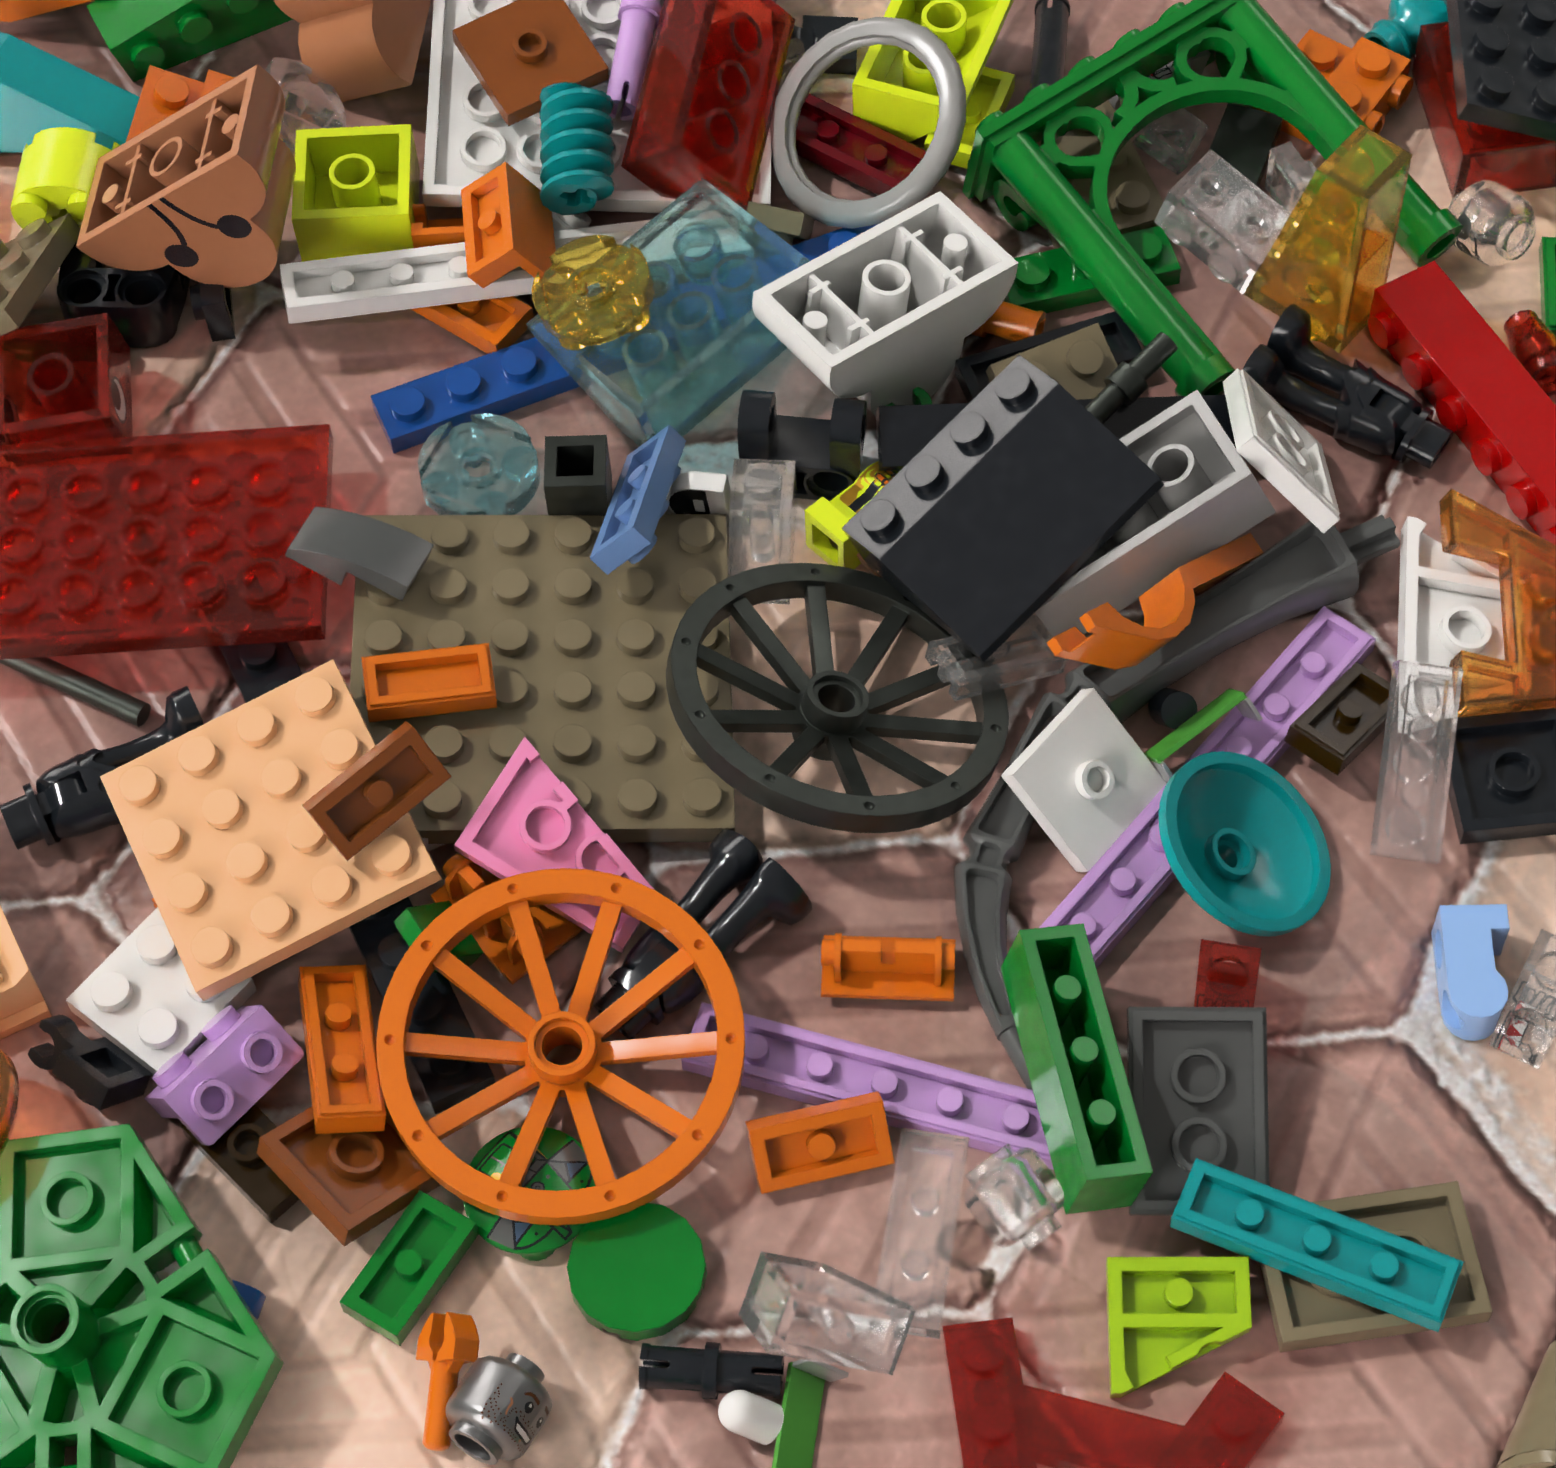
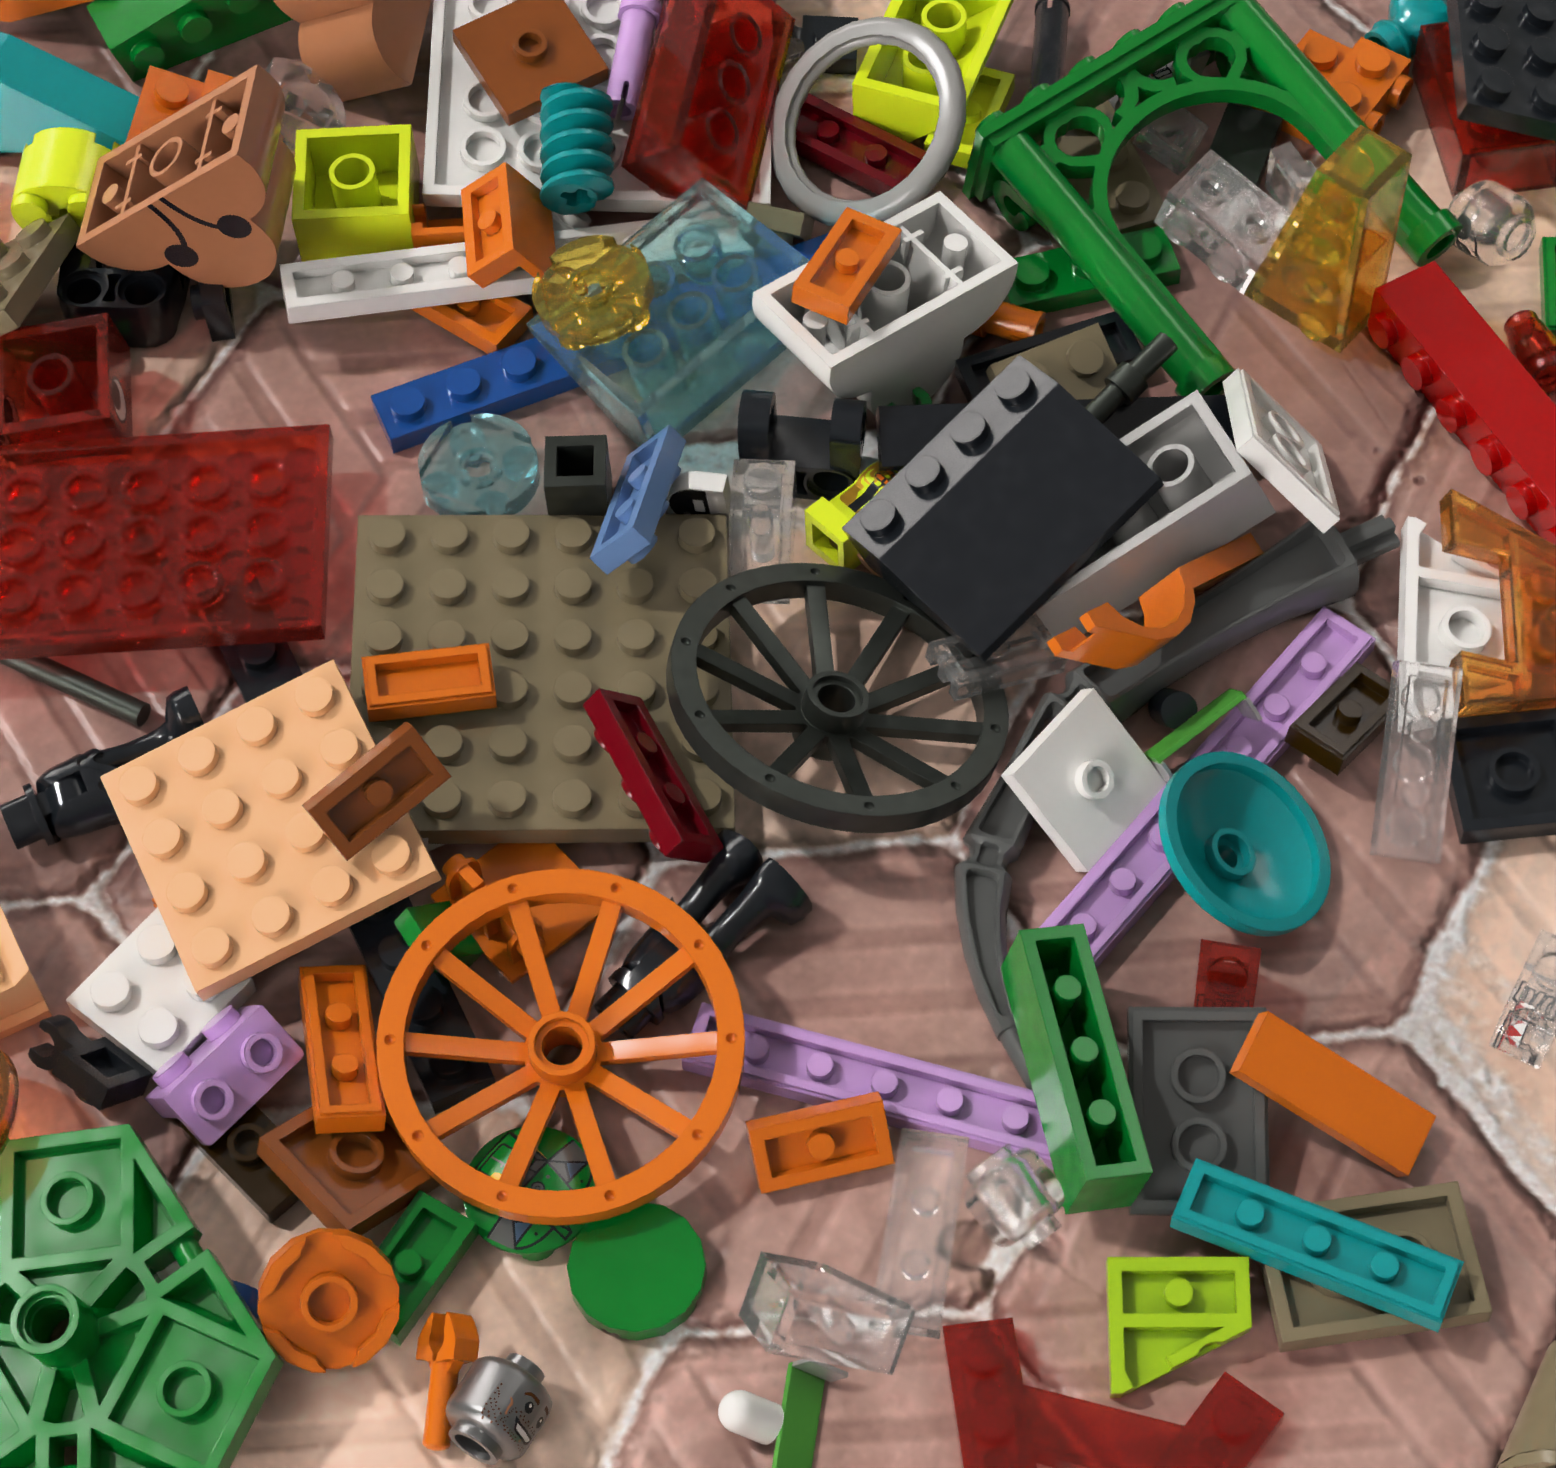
(328, 1300): none -> orange tile
(372, 550): dark grey slope -> none
(538, 824): bright pink wing -> none
(652, 777): none -> dark red plate
(710, 1370): black pin -> none
(846, 265): none -> orange plate
(888, 968): orange hinge -> none
(1332, 1094): none -> orange tile
(1369, 407): black piece -> none
(1467, 980): light blue leg -> none

